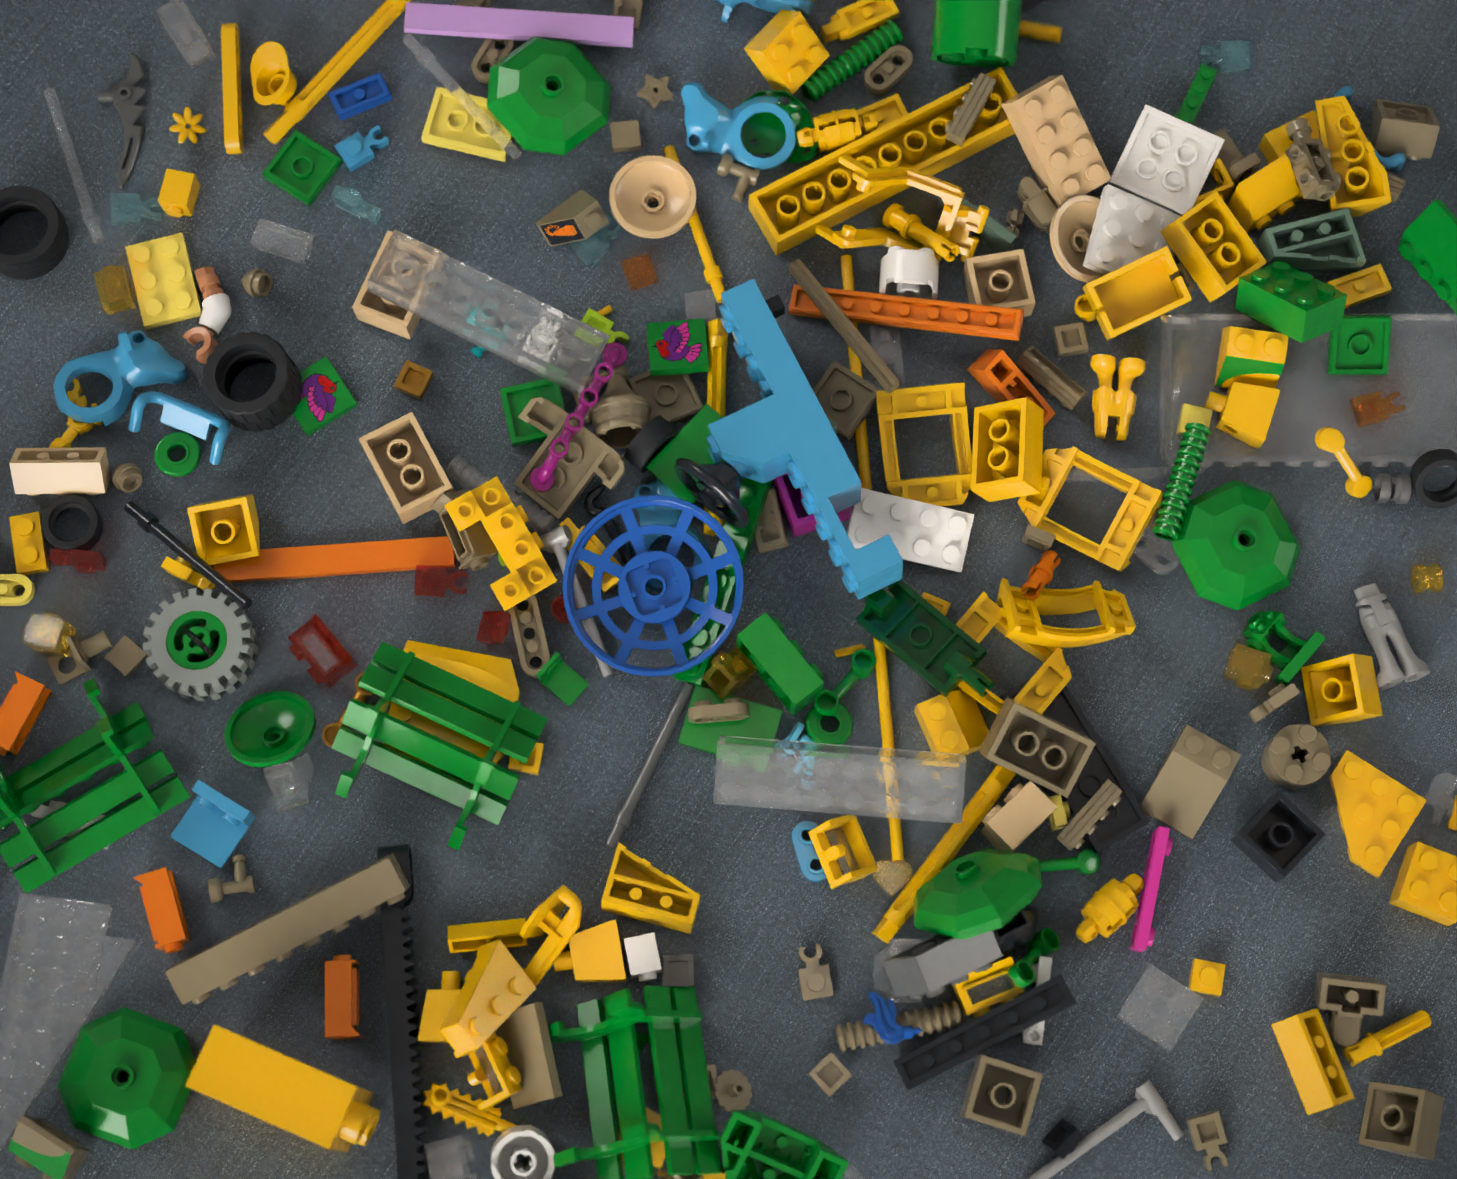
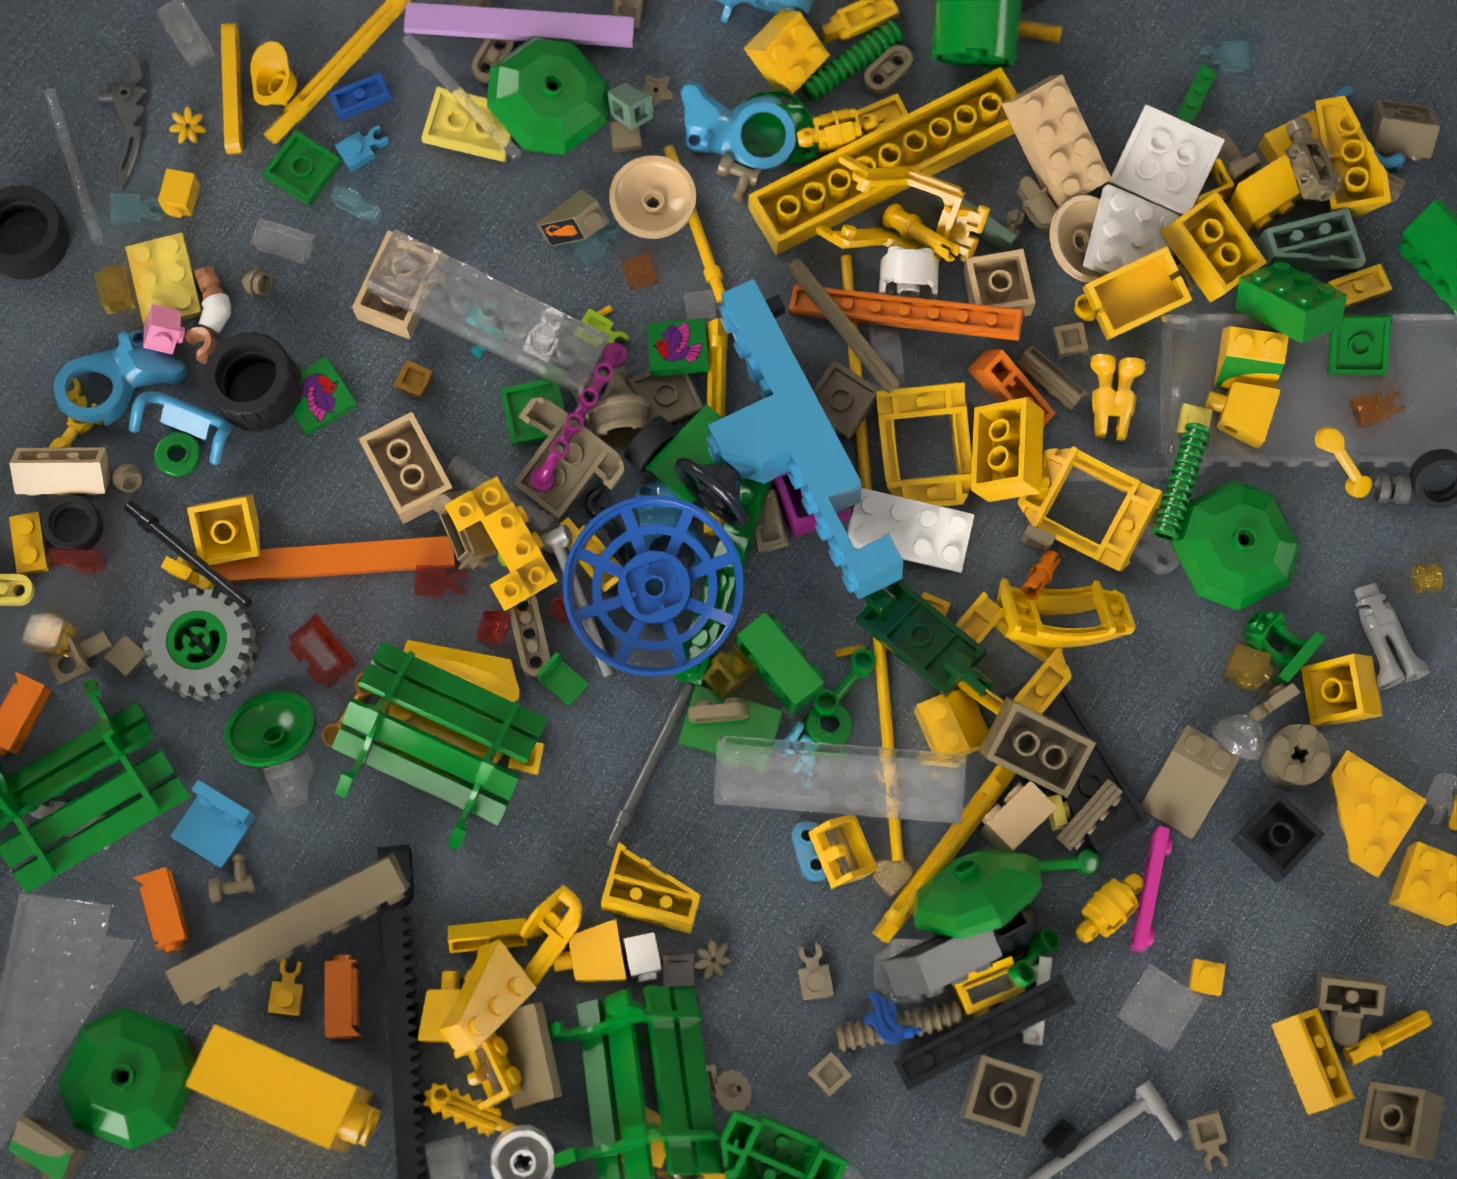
(163, 329): none -> bright pink brick
(287, 996): none -> yellow plate
(630, 106): none -> sand green brick
(712, 959): none -> dark tan plant
(970, 110): dark tan piece -> none
(1241, 736): none -> clear piece

